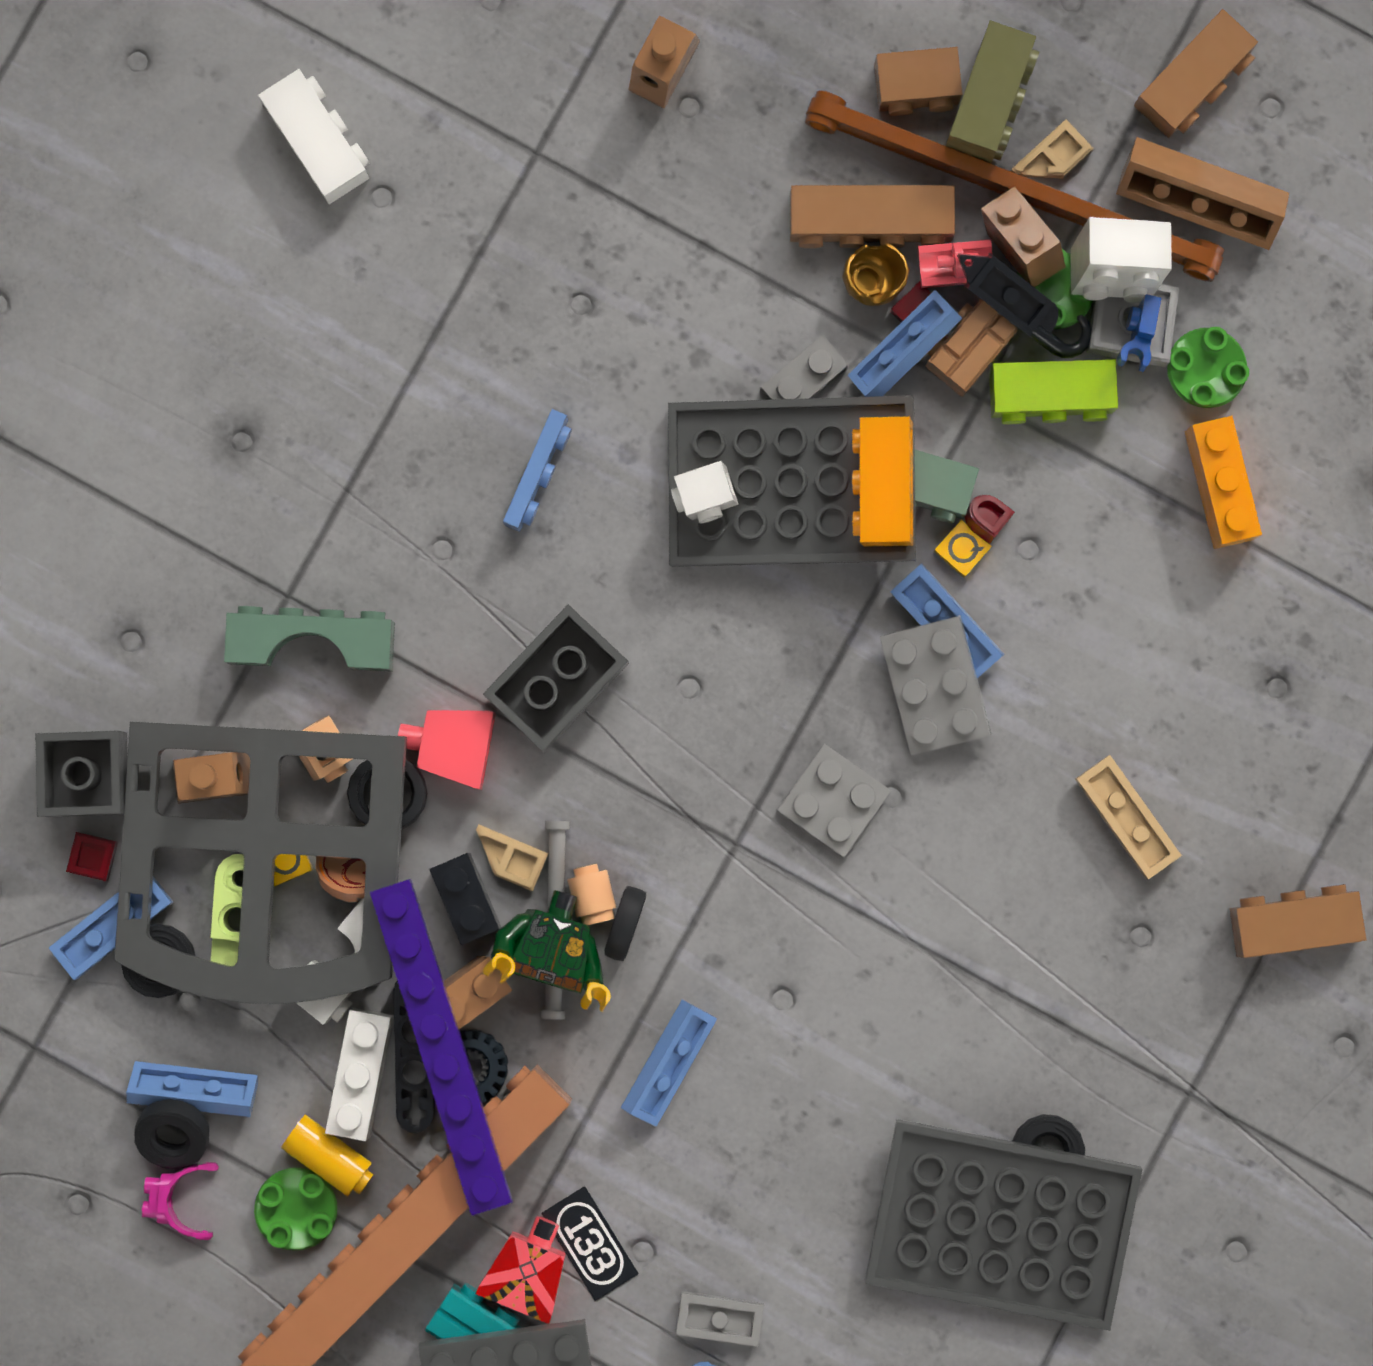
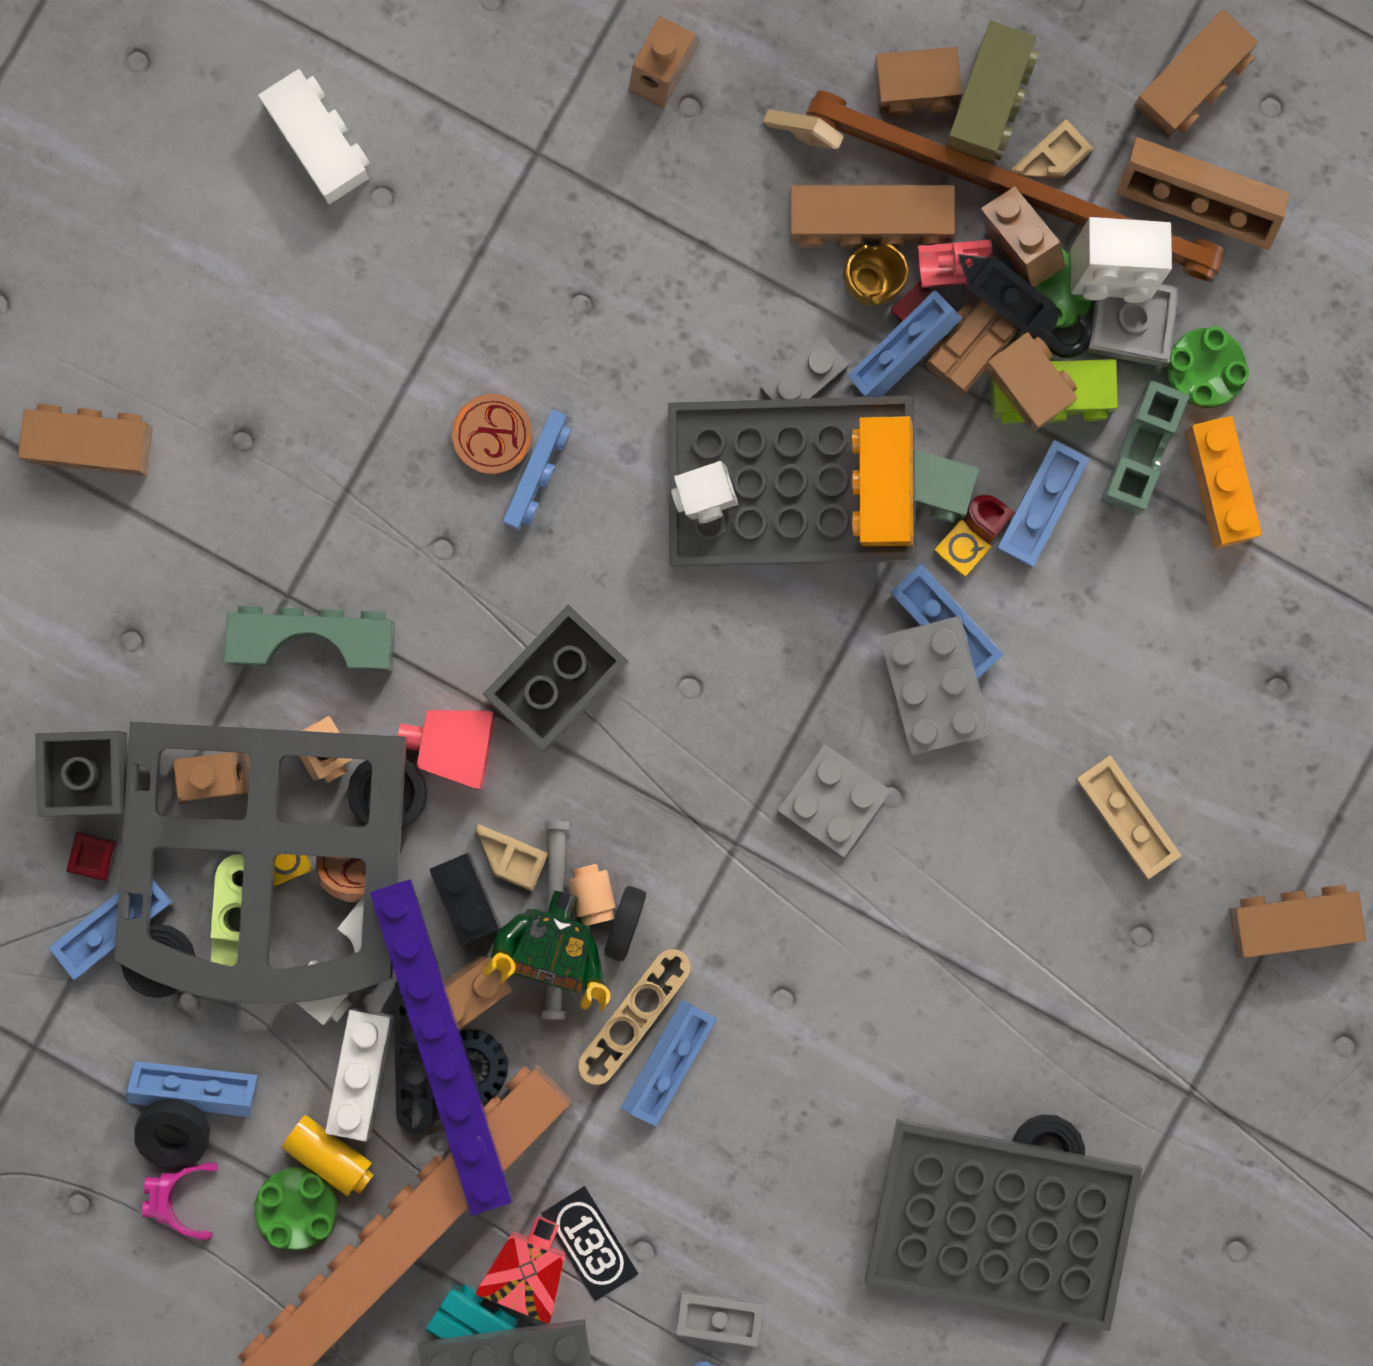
(85, 440): none -> medium nougat brick
(492, 434): none -> nougat tile
(639, 1020): none -> tan beam
(806, 128): none -> tan tile
(1032, 381): none -> medium nougat brick
(1043, 503): none -> medium blue plate
(1142, 323): blue plate -> none
(1144, 446): none -> sand green arch

